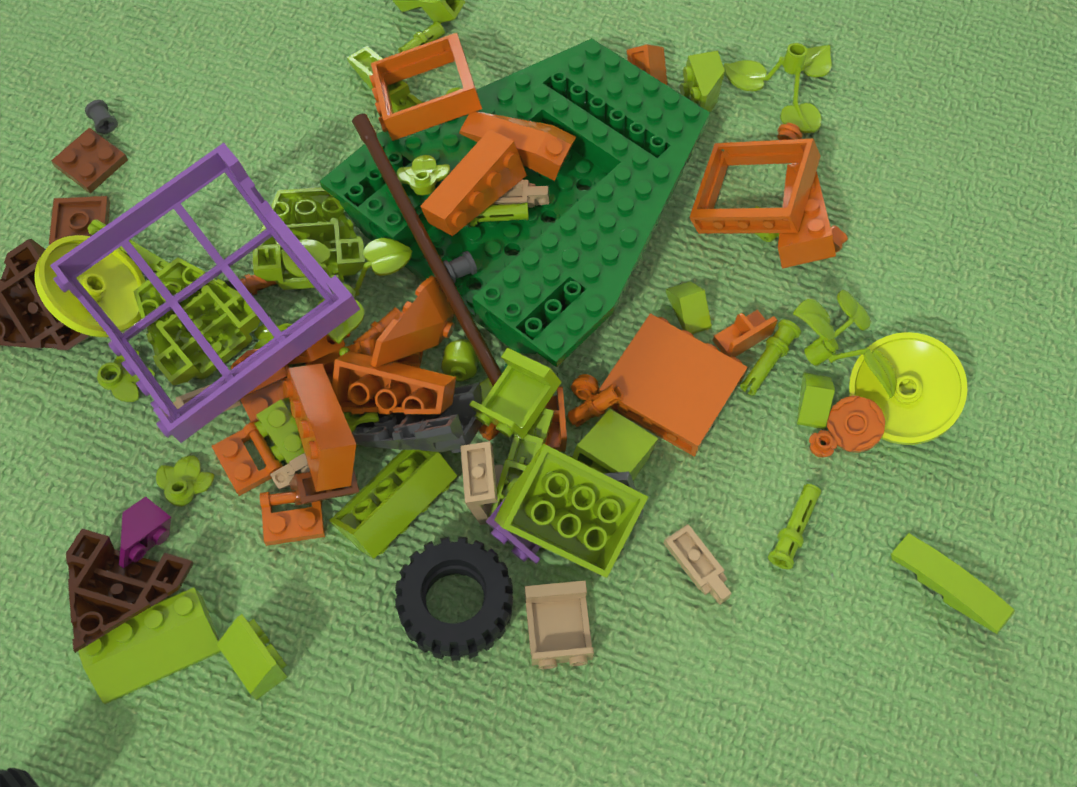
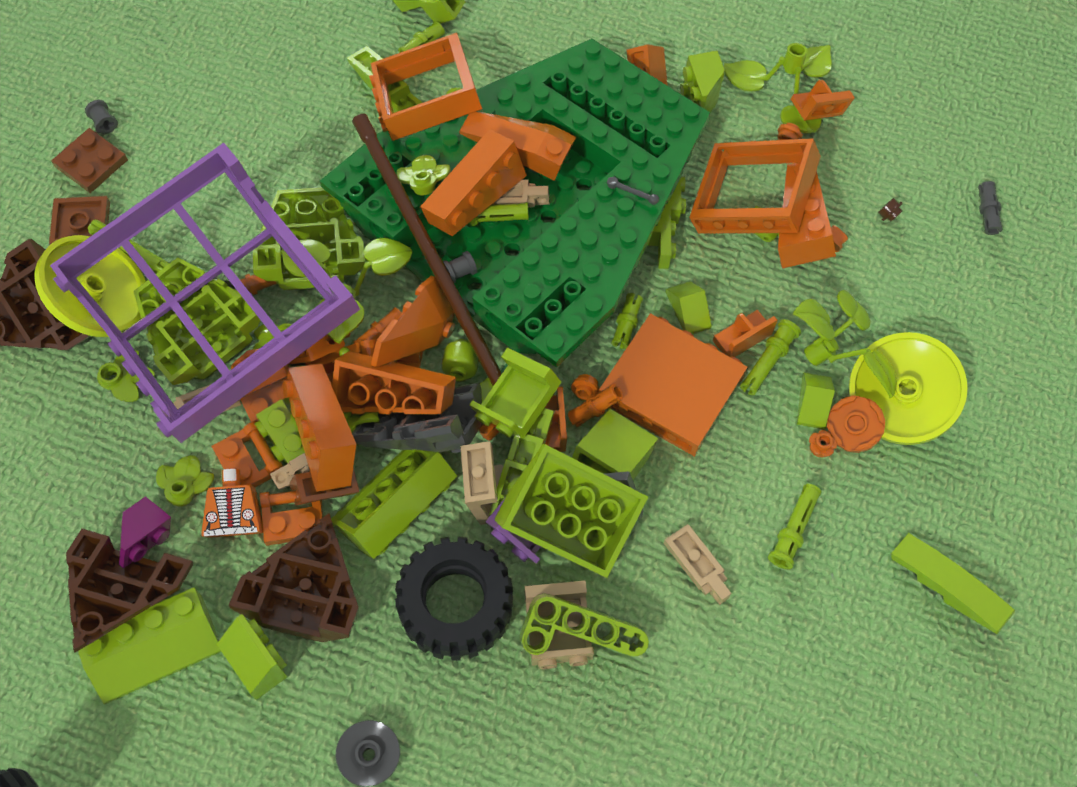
(231, 508): none -> torso
(301, 588): none -> reddish brown wedge
(351, 751): none -> dark grey dish
(585, 630): none -> lime beam
(612, 183): none -> dark grey hinge
(627, 321): none -> lime pin
(667, 226): none -> lime slope
(821, 102): none -> orange panel
(890, 210): none -> reddish brown plate
(990, 208): none -> dark grey pin

